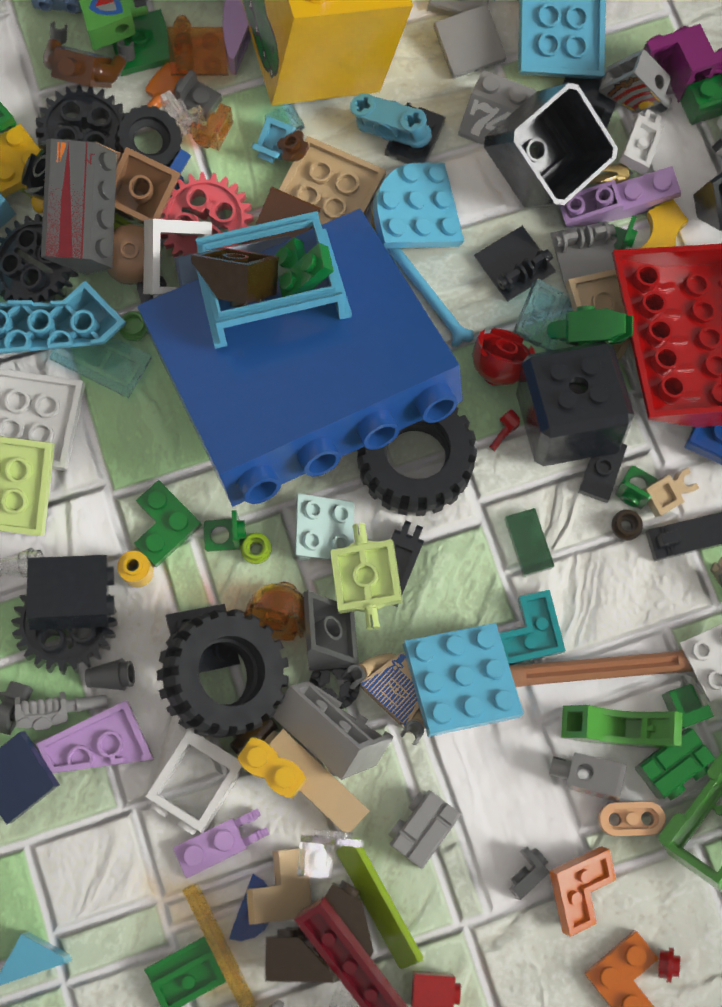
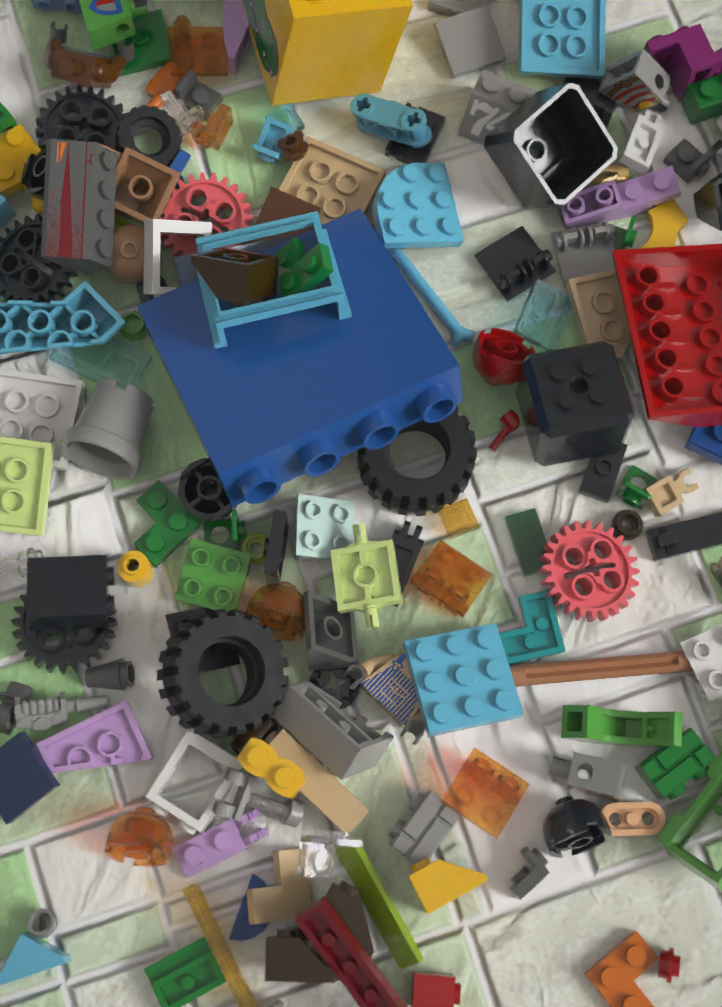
(35, 923): none -> light grey hinge
(110, 431): none -> light grey piece
(140, 837): none -> clear orange cylinder
(203, 493): none -> black cylinder
(213, 576): none -> bright green hinge
(275, 547): none -> black plate
(289, 812): none -> light grey bar
(442, 882): none -> yellow slope
(450, 579): none -> clear orange hinge
(458, 519): none -> clear yellow tile
(485, 793): none -> clear orange hinge
(573, 885): orange plate -> none
(574, 826): none -> black cylinder
(592, 326): green hinge -> none
(598, 598): none -> coral gear
(687, 702): green panel -> none
(688, 161): none -> dark grey bracket

